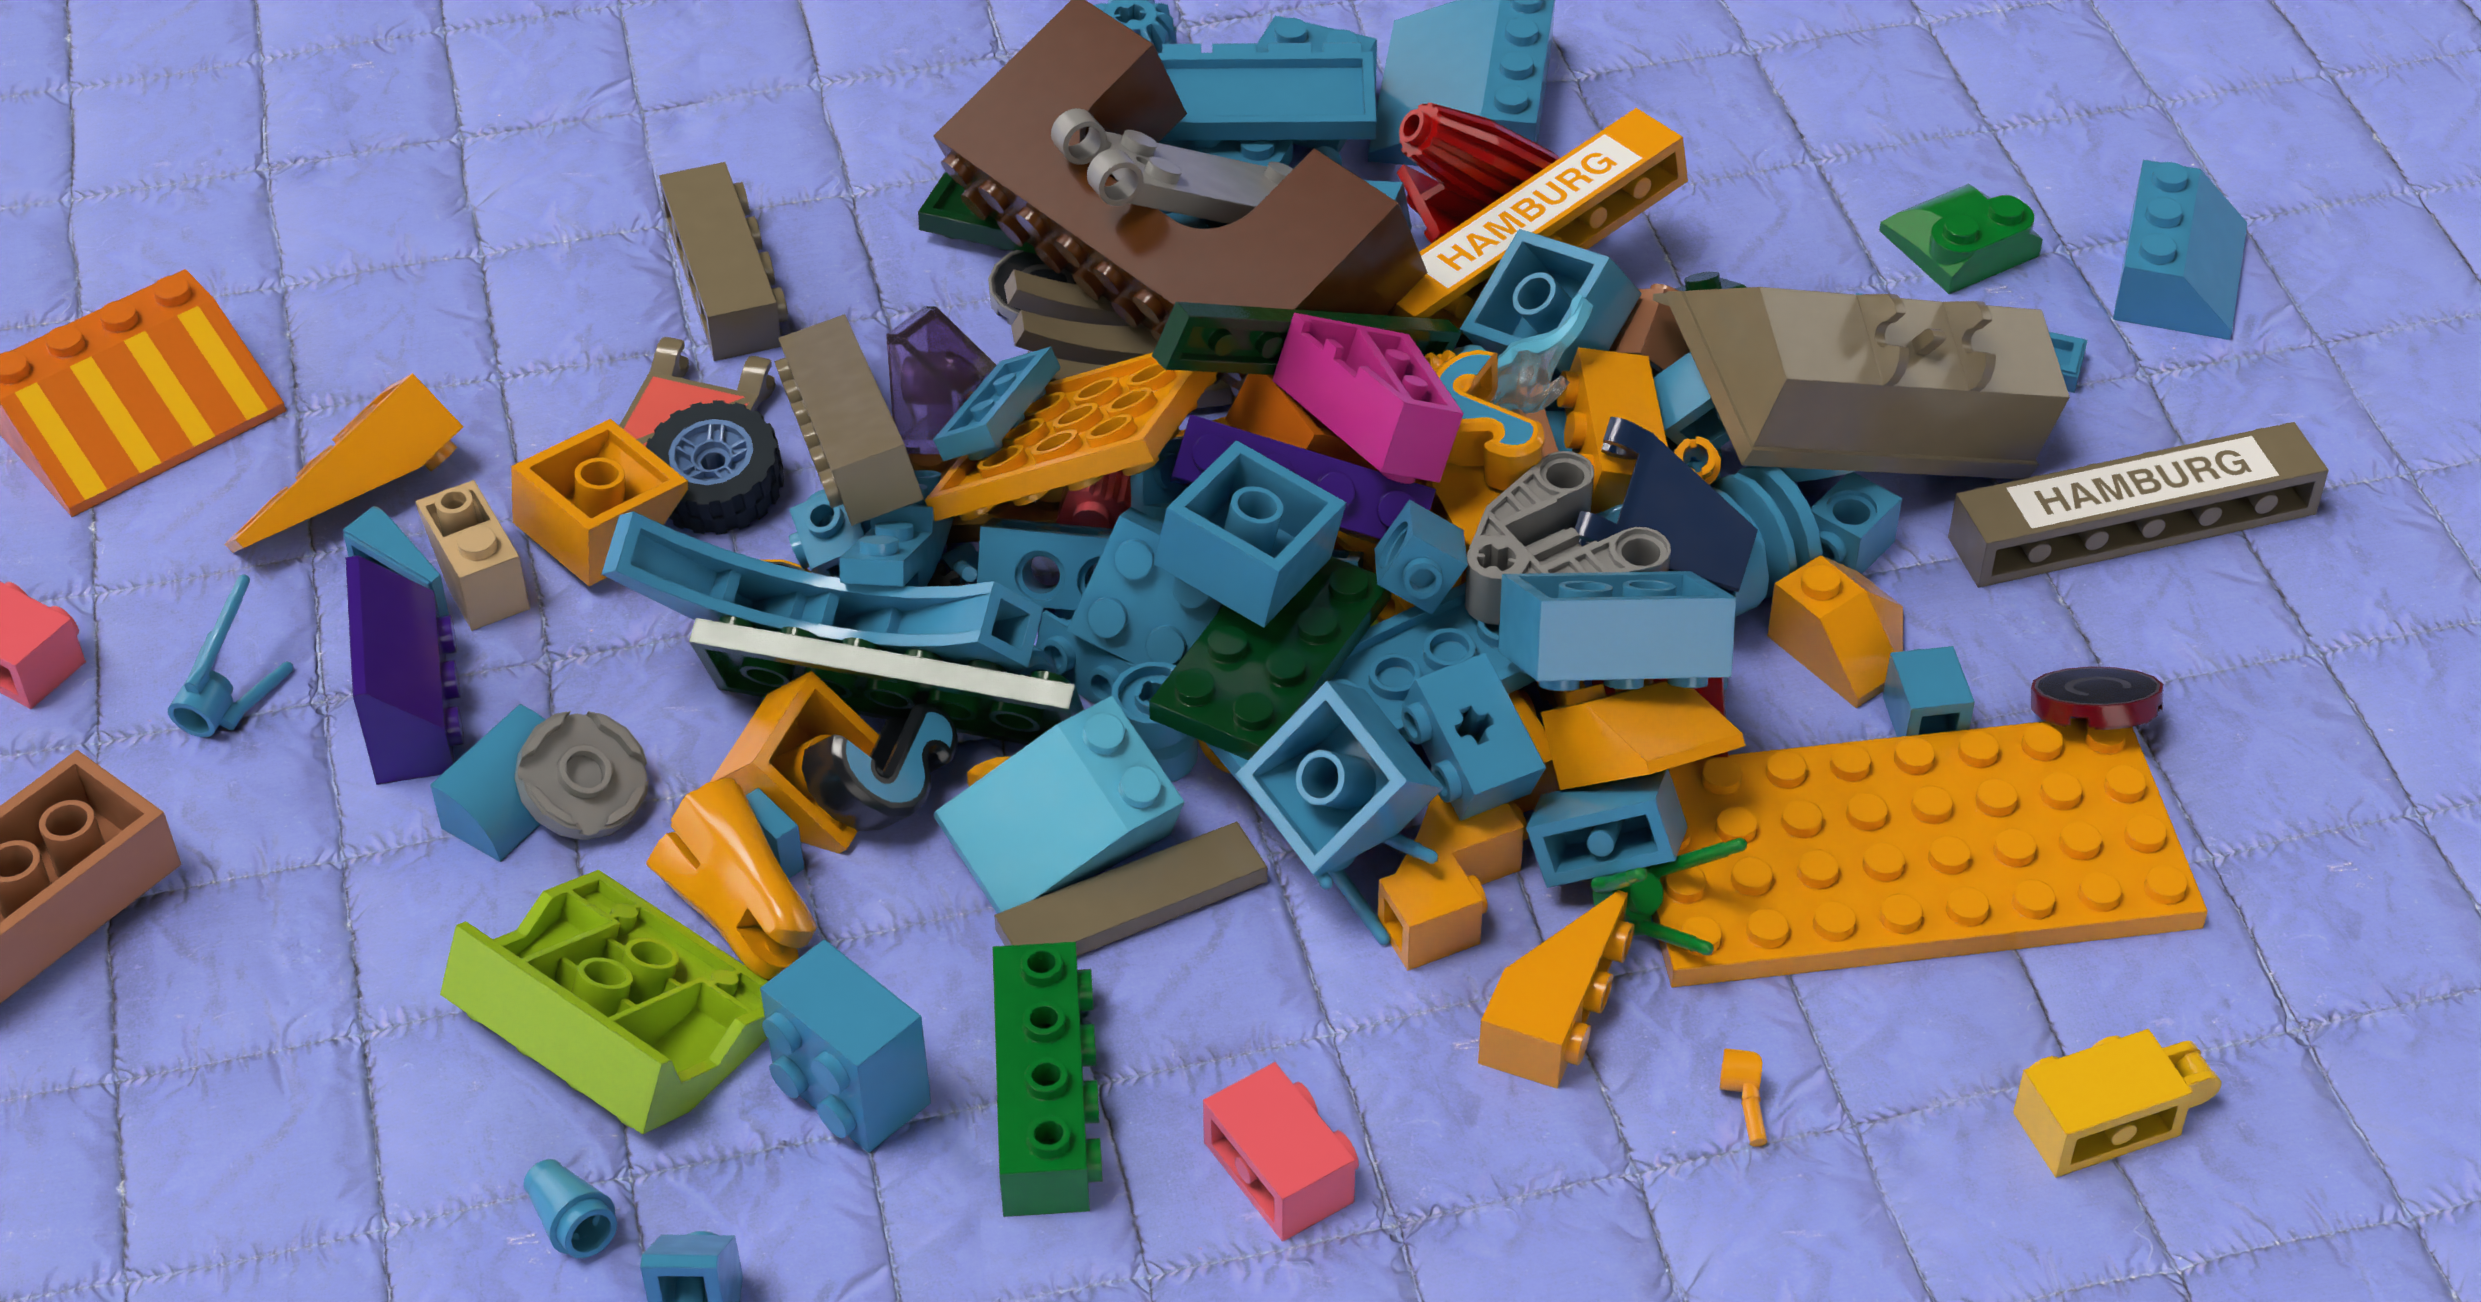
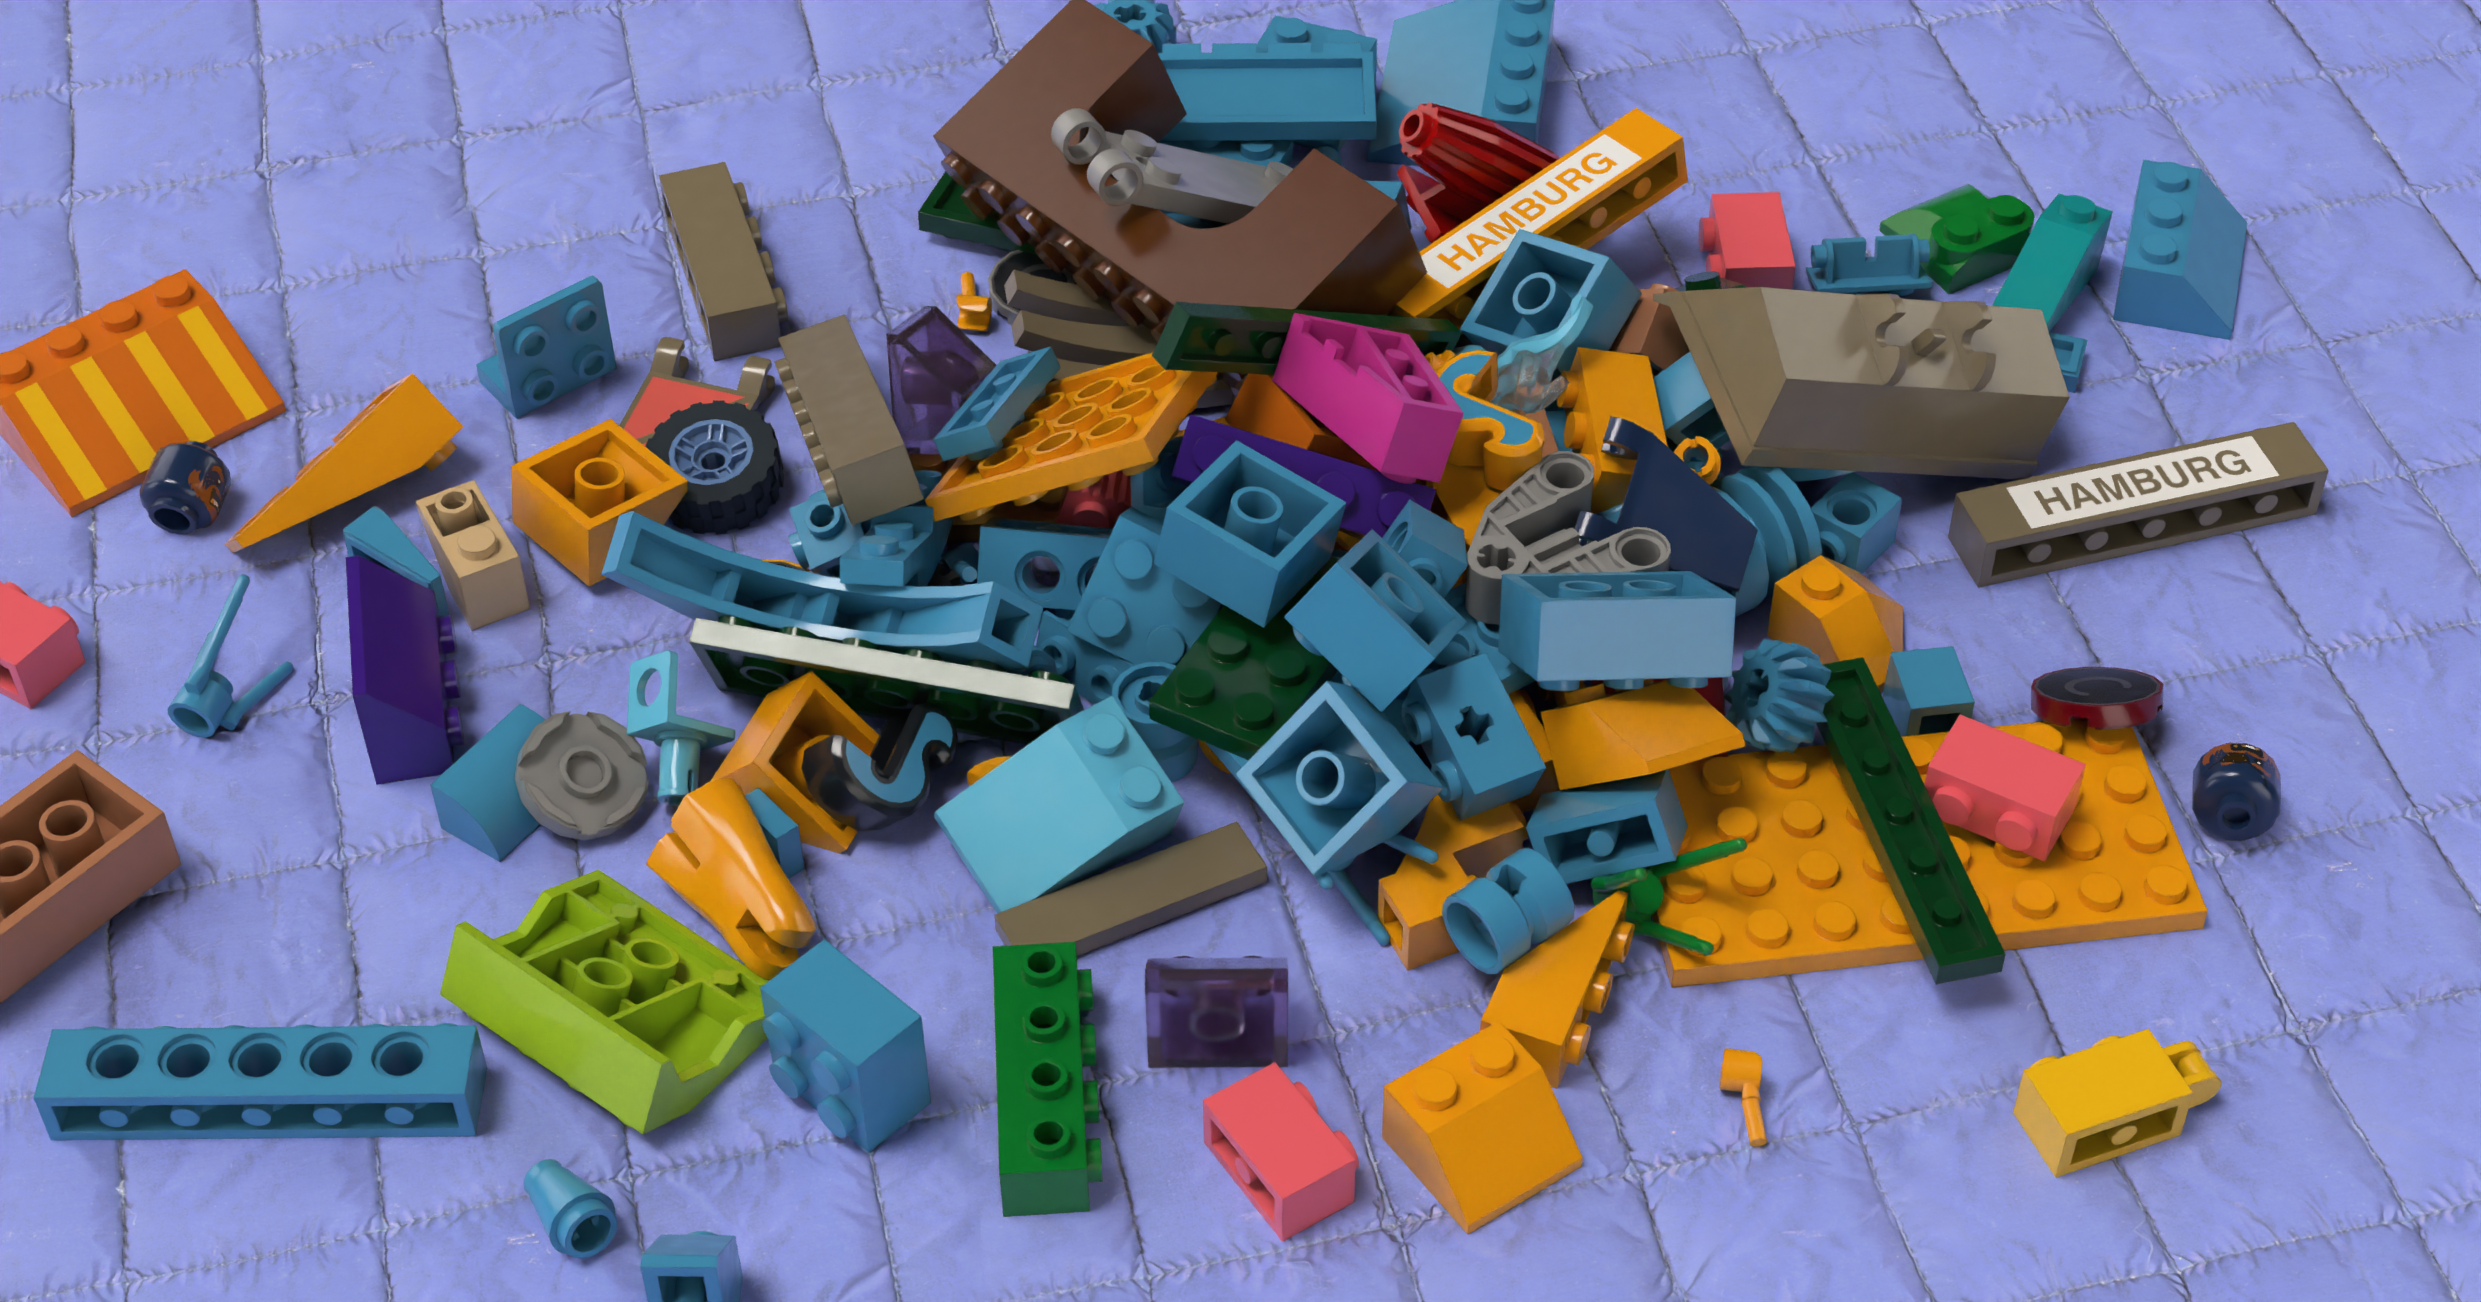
(185, 487): none -> dark blue head
(262, 1082): none -> dark azure brick
(550, 348): none -> dark azure bracket
(677, 735): none -> medium azure bracket
(974, 310): none -> light orange hand
(1216, 1012): none -> clear purple slope
(1375, 620): none -> dark azure brick
(1480, 1127): none -> light orange slope
(1508, 910): none -> dark azure wheel
(1748, 240): none -> coral brick
(1778, 695): none -> dark azure gear
(1895, 269): none -> dark azure hinge
(1906, 829): none -> dark green plate
(2003, 787): none -> coral brick
(2057, 258): none -> teal slope
(2236, 784): none -> dark blue head

